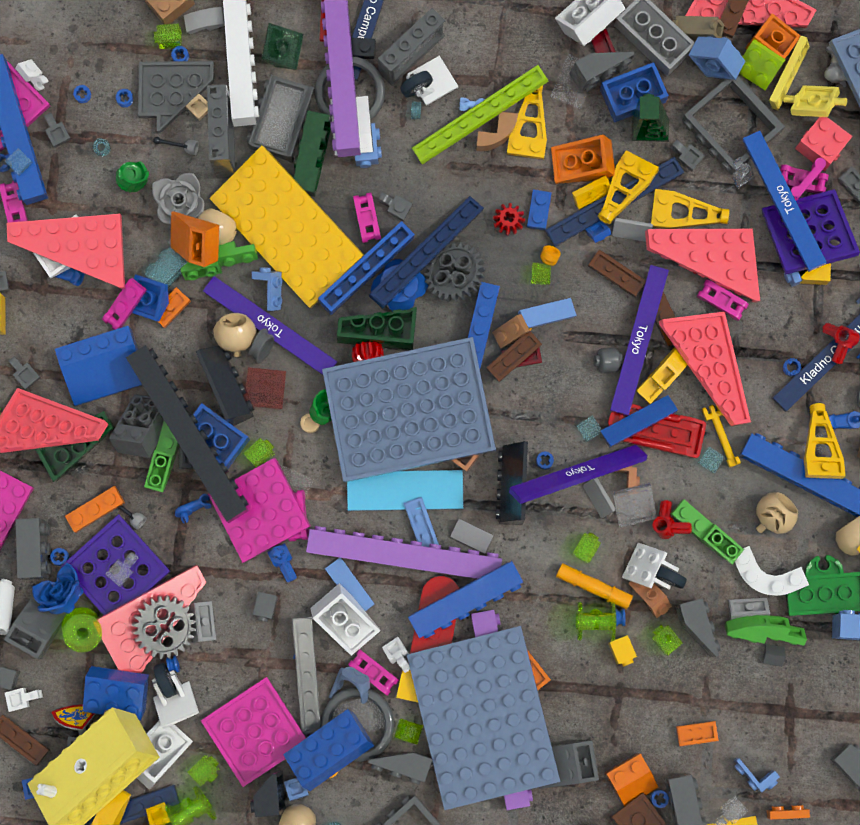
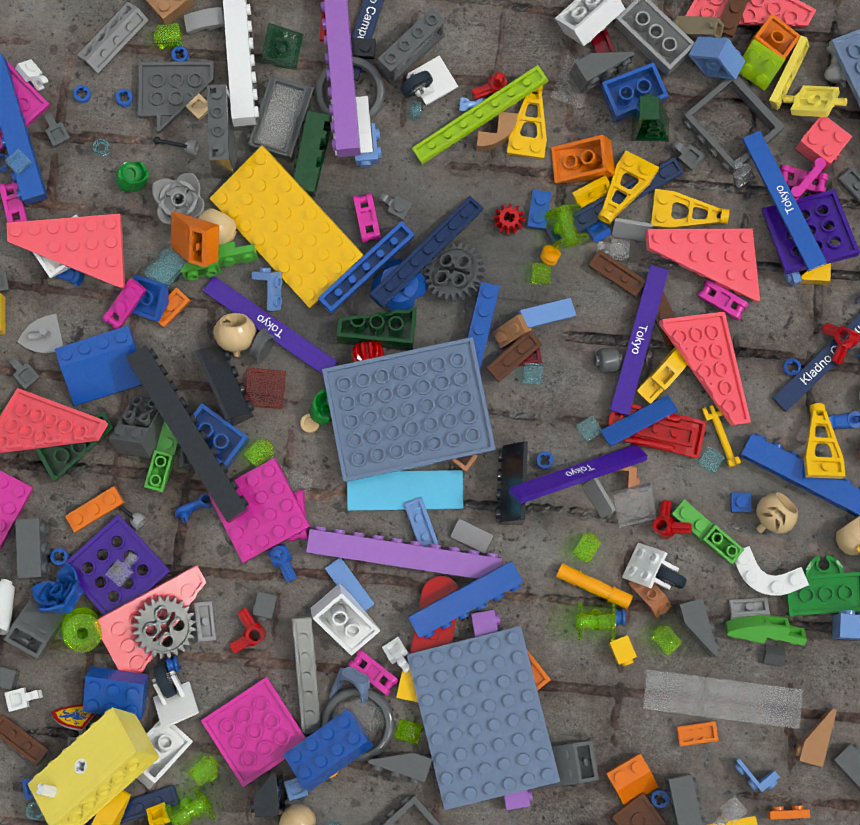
(29, 812): none -> clear light blue bush
(42, 335): none -> light grey shield
(115, 36): none -> light grey fence
(247, 638): none -> red axle
(494, 84): none -> red axle
(533, 373): none -> clear light blue tile
(565, 227): none -> clear neon green hose
(617, 249): none -> clear plate
(722, 699): none -> clear plate
(740, 502): none -> blue plate
(815, 743): none -> medium nougat slope

